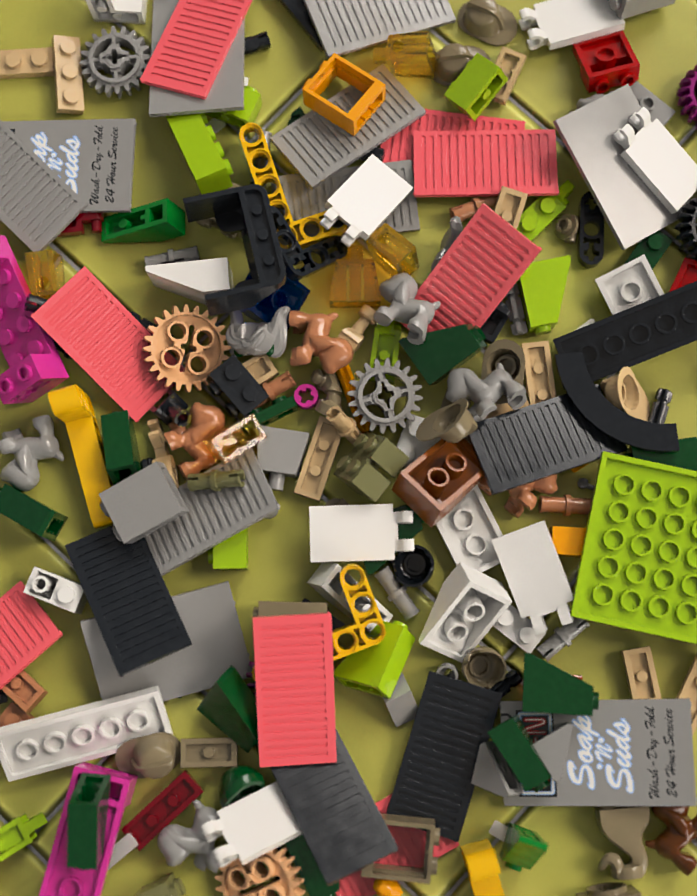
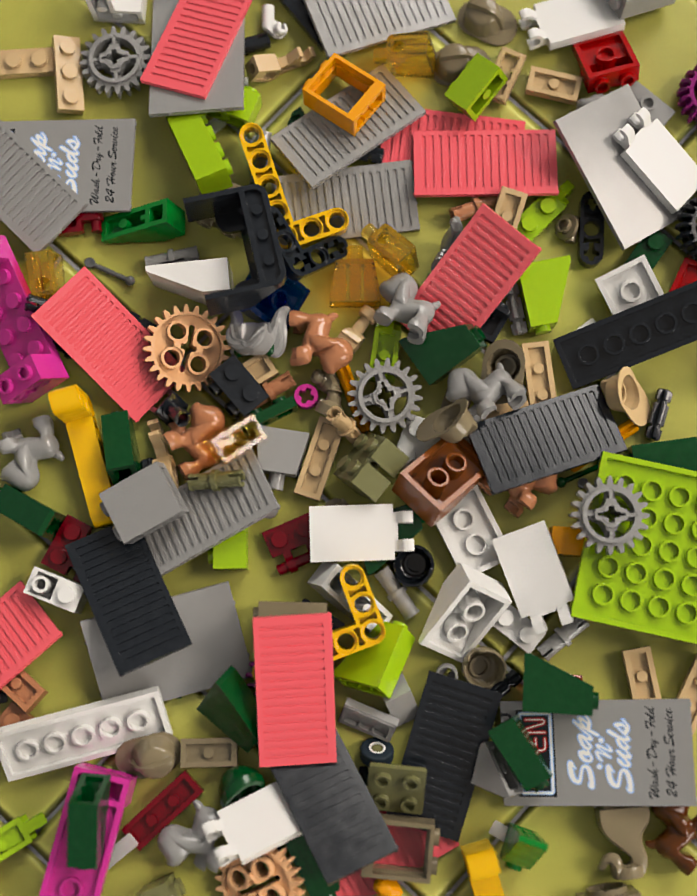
(57, 555): none -> dark red plate
(90, 264): none -> dark grey hinge
(268, 67): none -> tan piece
(269, 23): none -> white arm
(287, 537): none -> dark red plate
(365, 200): white tile -> none
(368, 720): none -> light grey plate
(391, 785): none -> olive plate
(553, 85): none -> tan plate
(554, 749): light grey slope -> none
(561, 482): none -> dark green hinge
(566, 505): nougat pin -> none
(607, 417): black tile -> none
(609, 503): none -> light grey gear

